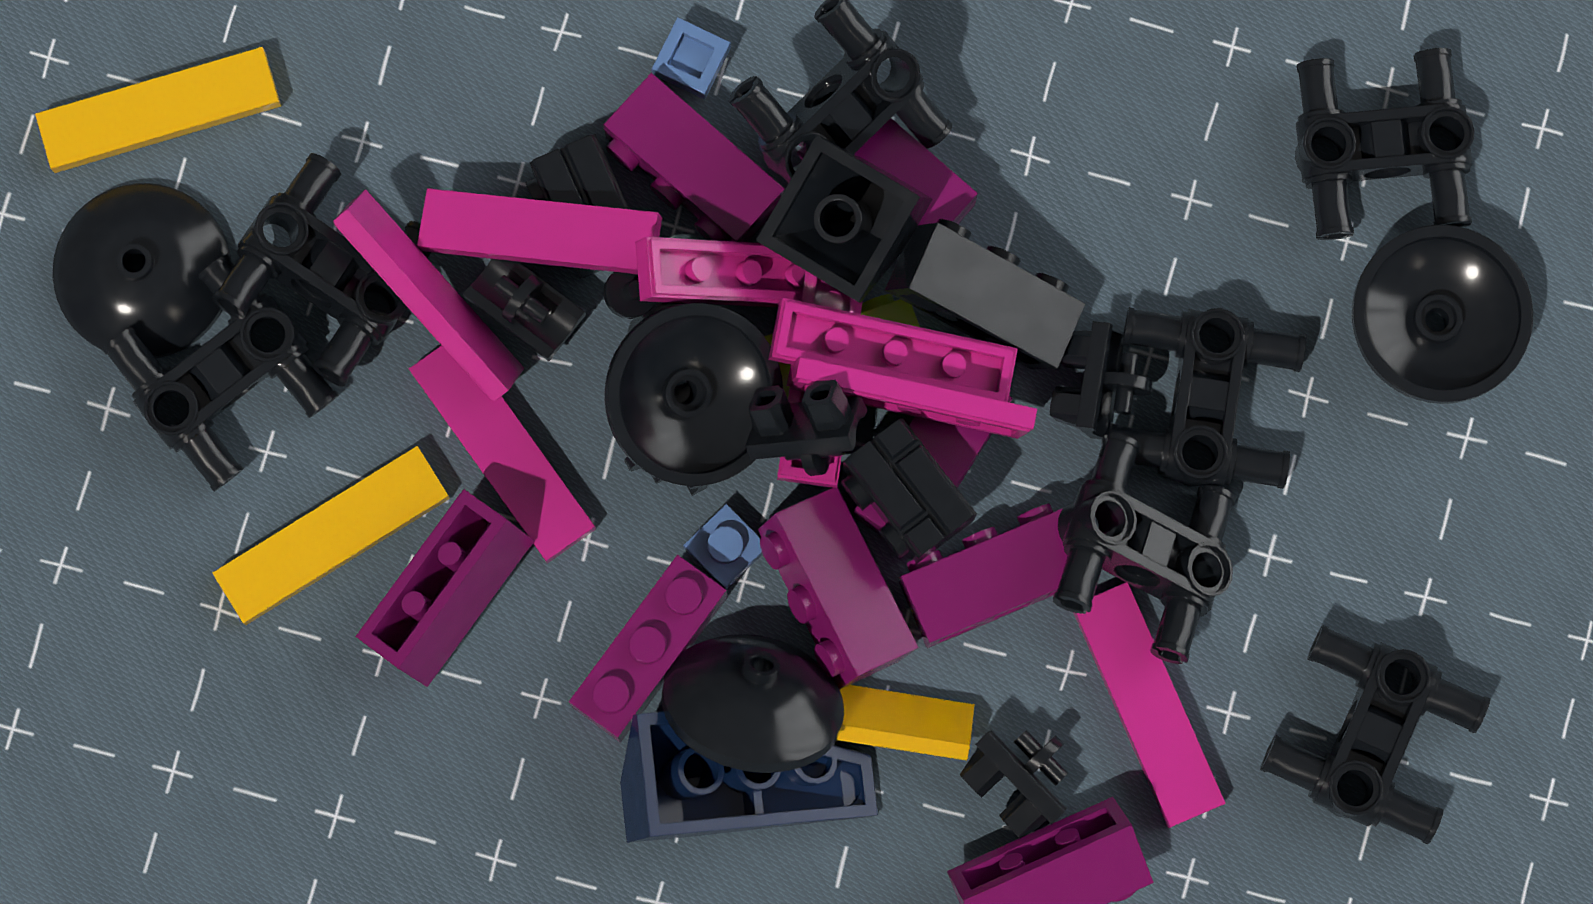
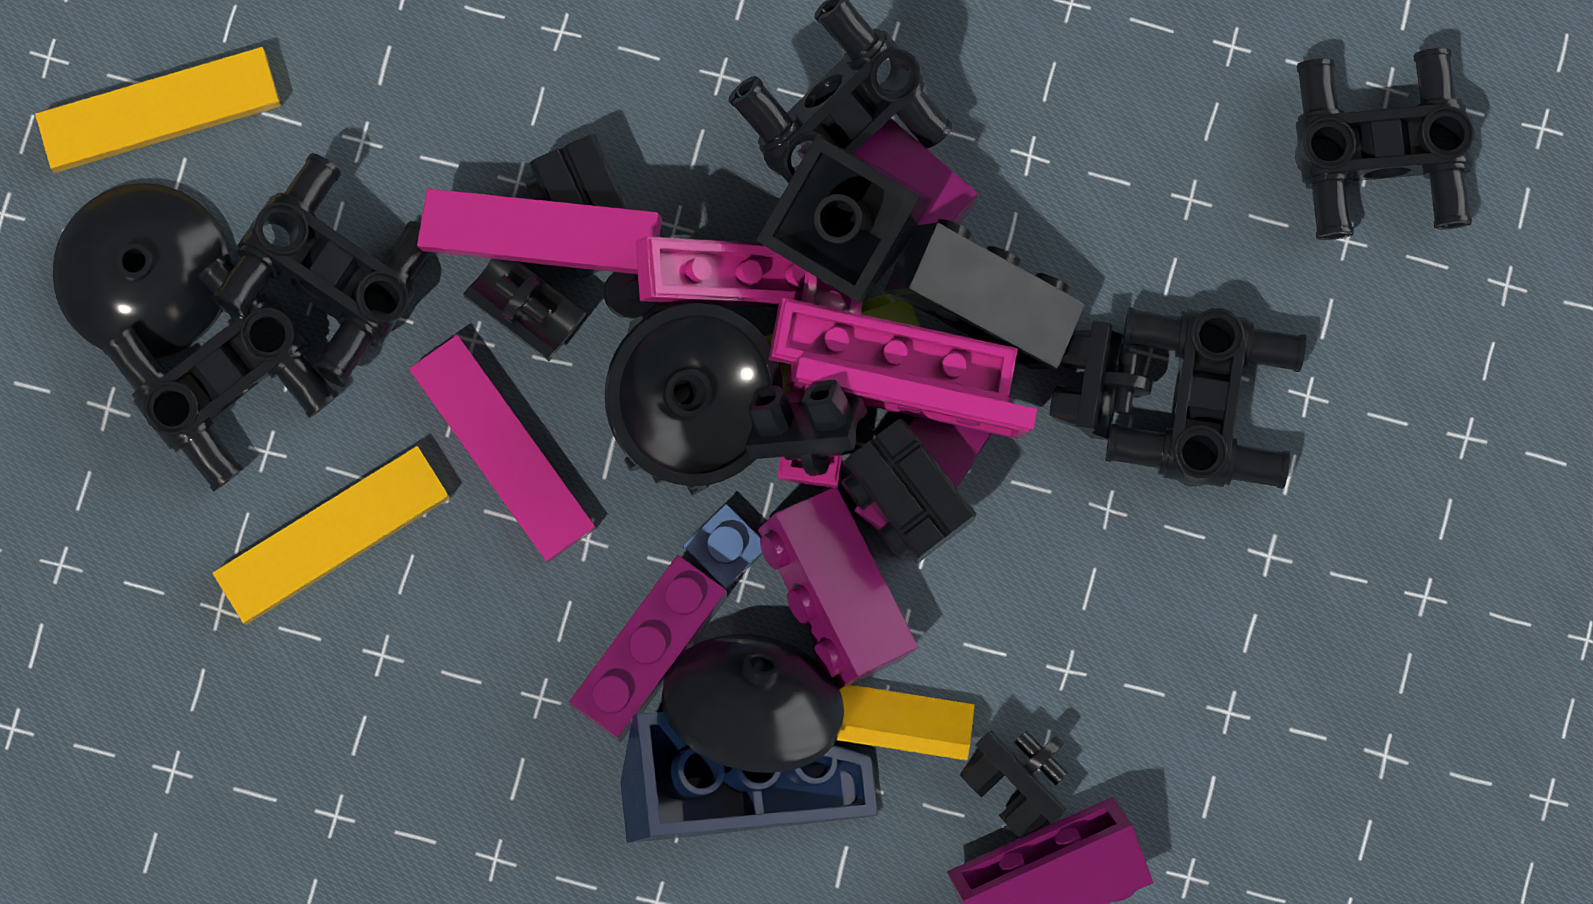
(428, 295): dark pink tile -> none
(444, 588): magenta brick -> none
(691, 58): medium blue plate -> none
(691, 163): magenta brick -> none
(987, 577): magenta brick -> none
(1144, 548): black piece -> none
(1149, 707): dark pink tile -> none
(1375, 734): black piece -> none
(1465, 282): black dish -> none

